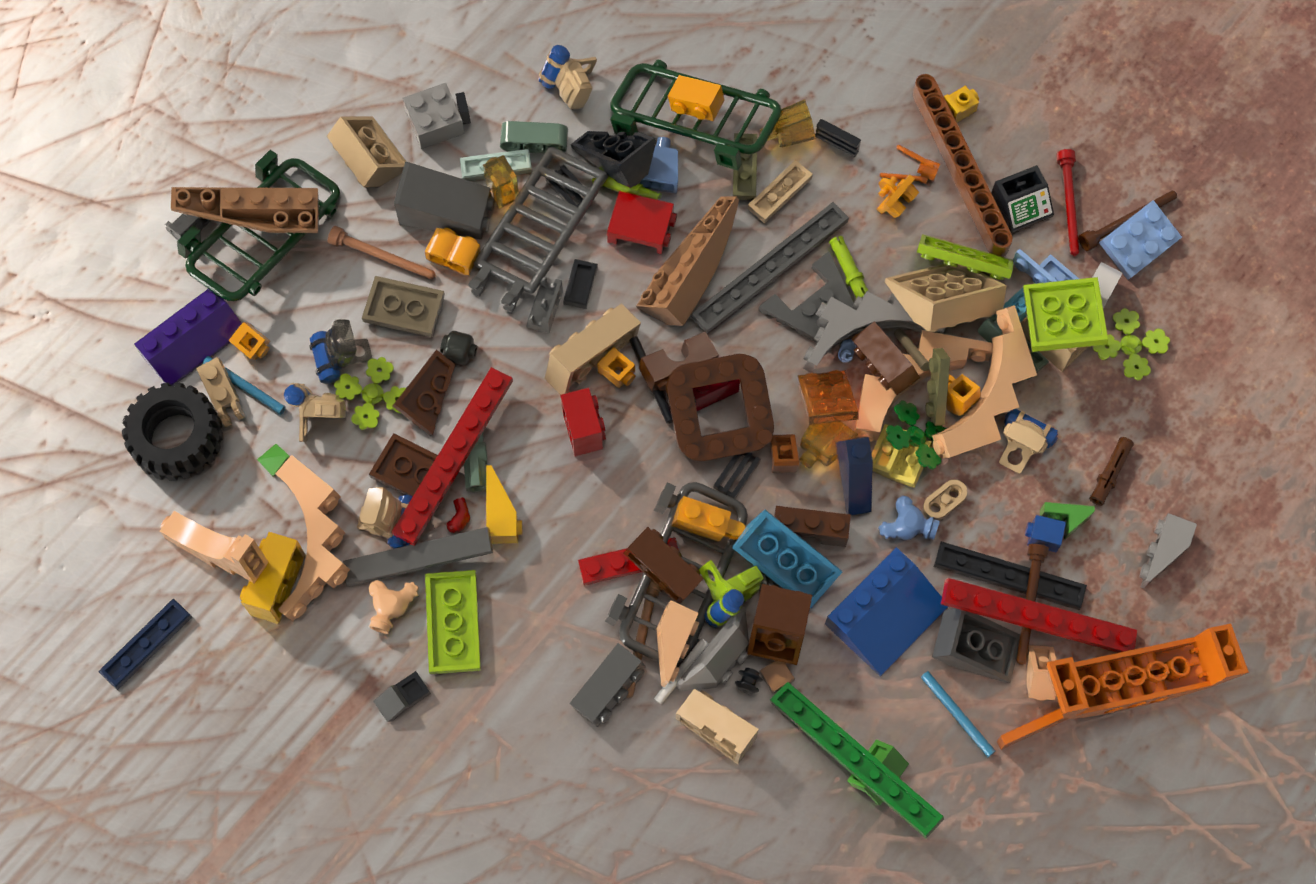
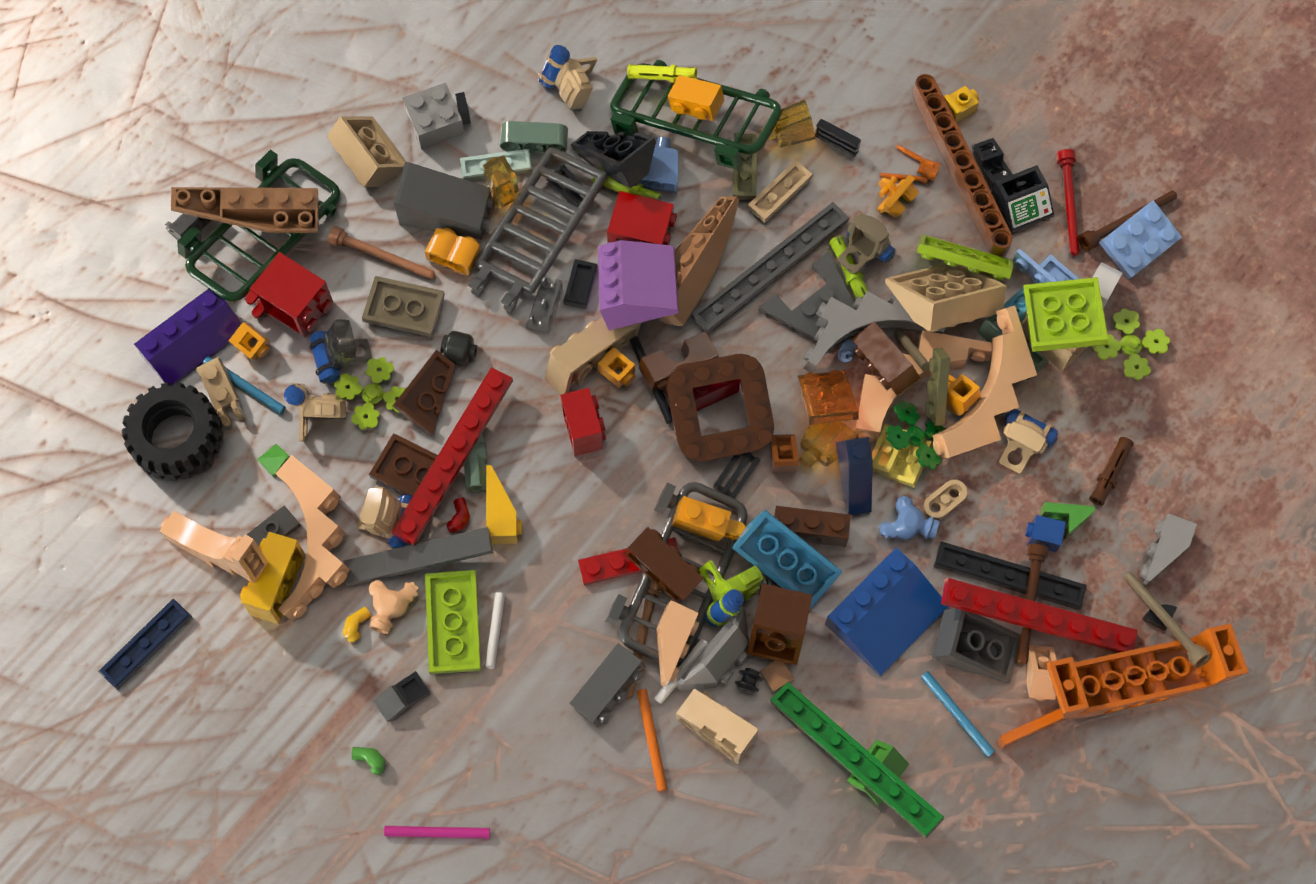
(280, 523): none -> dark grey plate
(290, 295): none -> red container
(352, 623): none -> yellow arm
(372, 757): none -> bright green arm
(440, 832): none -> dark pink bar
(495, 630): none -> white bar
(636, 282): none -> medium lavender slope
(652, 740): none -> orange bar
(660, 72): none -> neon yellow pin
(868, 239): none -> dark tan piece
(991, 161): none -> black slope
(1151, 618): none -> black tile
(1197, 654): none -> dark tan piece

